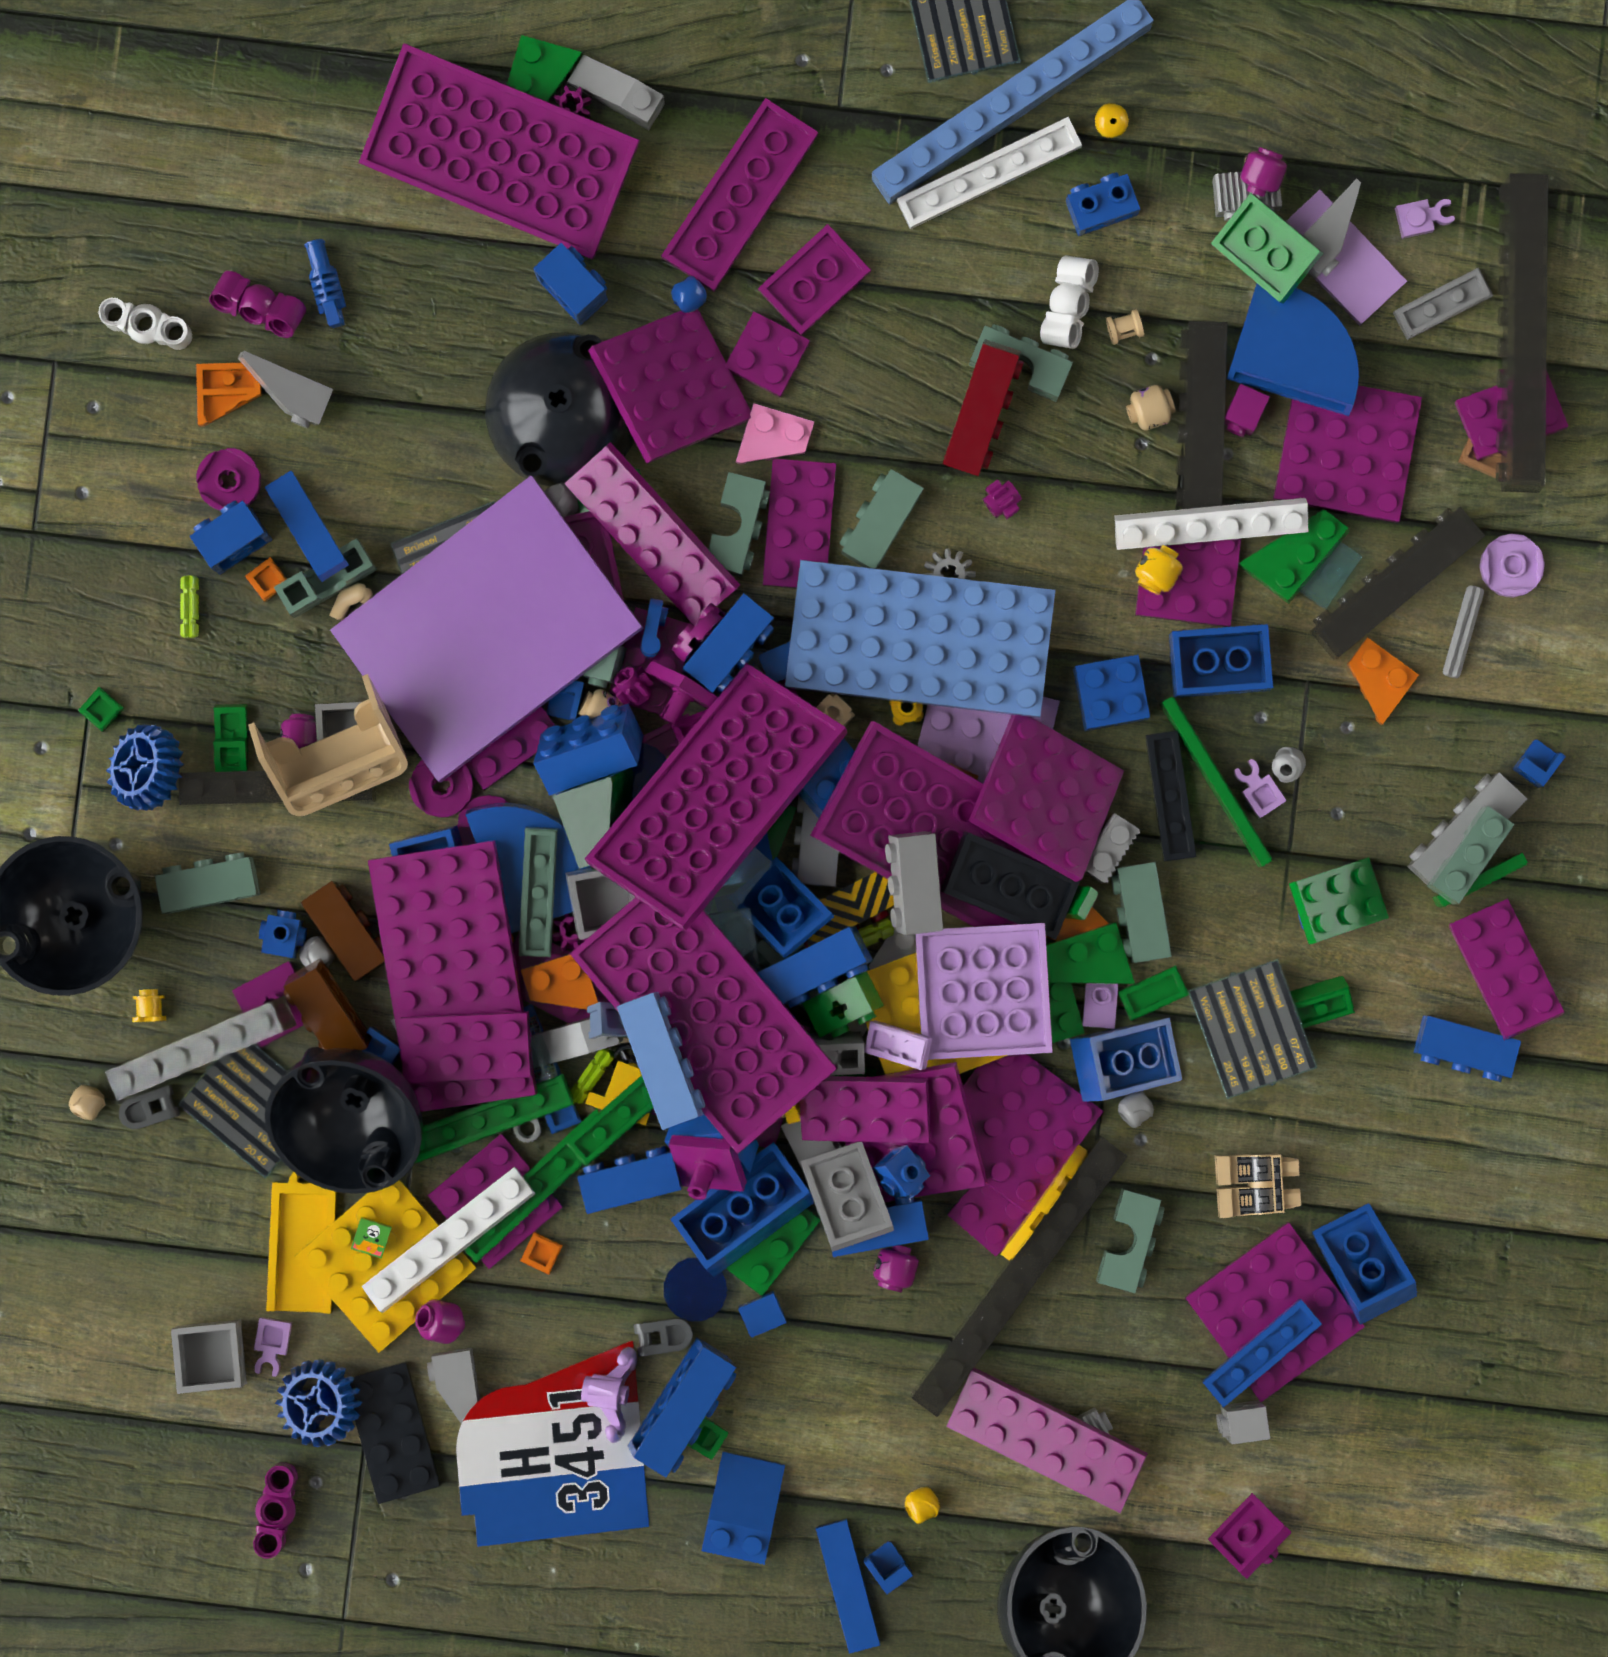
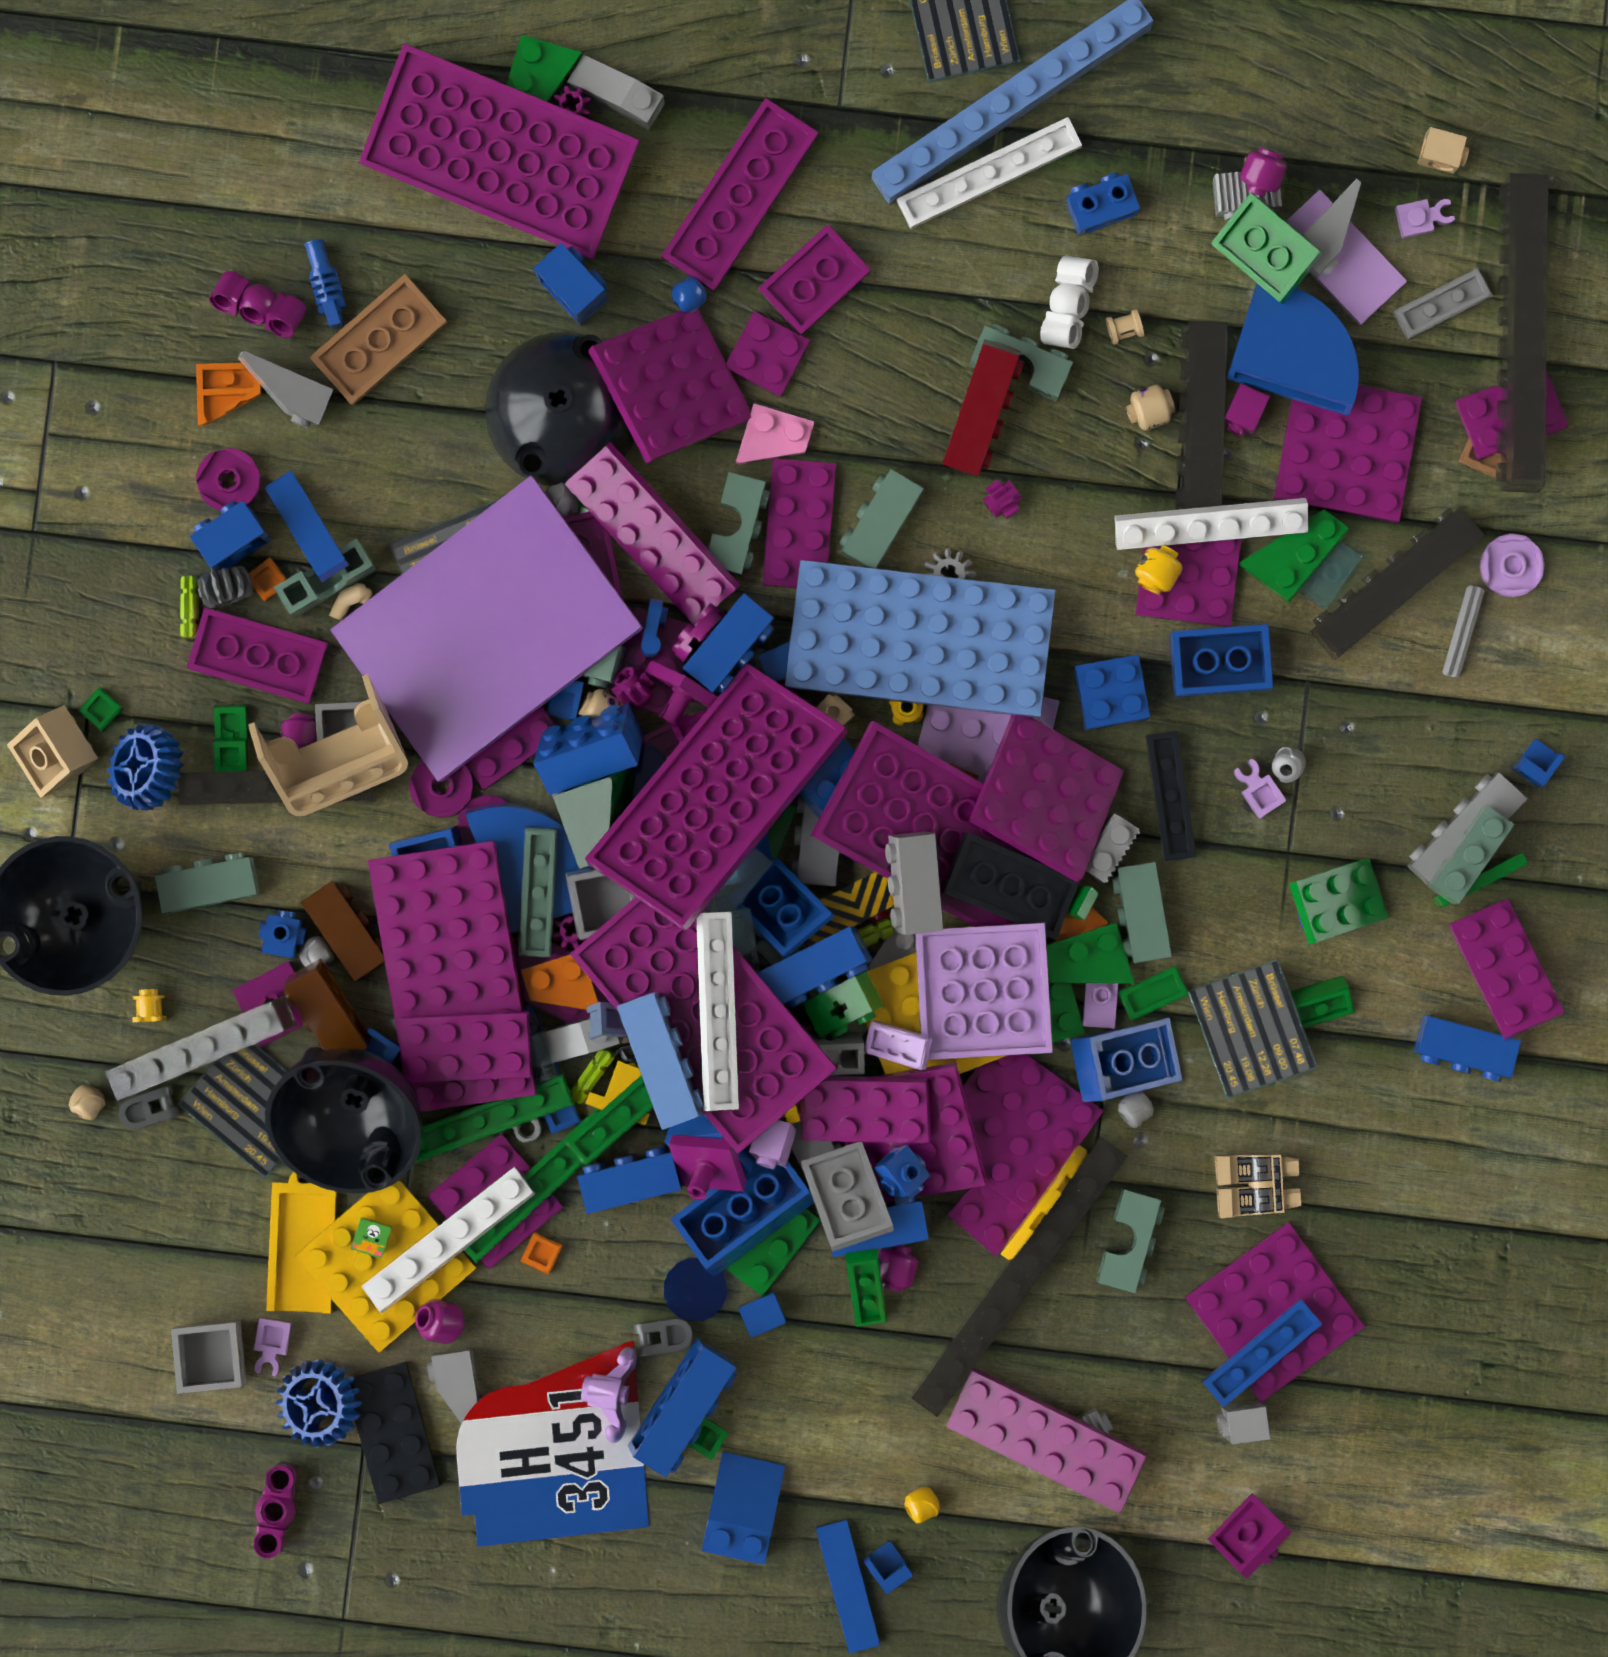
(52, 750): none -> tan slope
(133, 314): white piece -> none
(225, 587): none -> dark grey gear
(257, 655): none -> magenta plate
(378, 340): none -> medium nougat plate
(717, 1011): none -> white plate
(774, 1145): none -> lavender brick
(866, 1287): none -> green tile
(1103, 118): yellow piece -> none
(1216, 782): green tile -> none
(1365, 1263): blue slope -> none
(1380, 678): orange wing -> none
(1443, 150): none -> tan brick

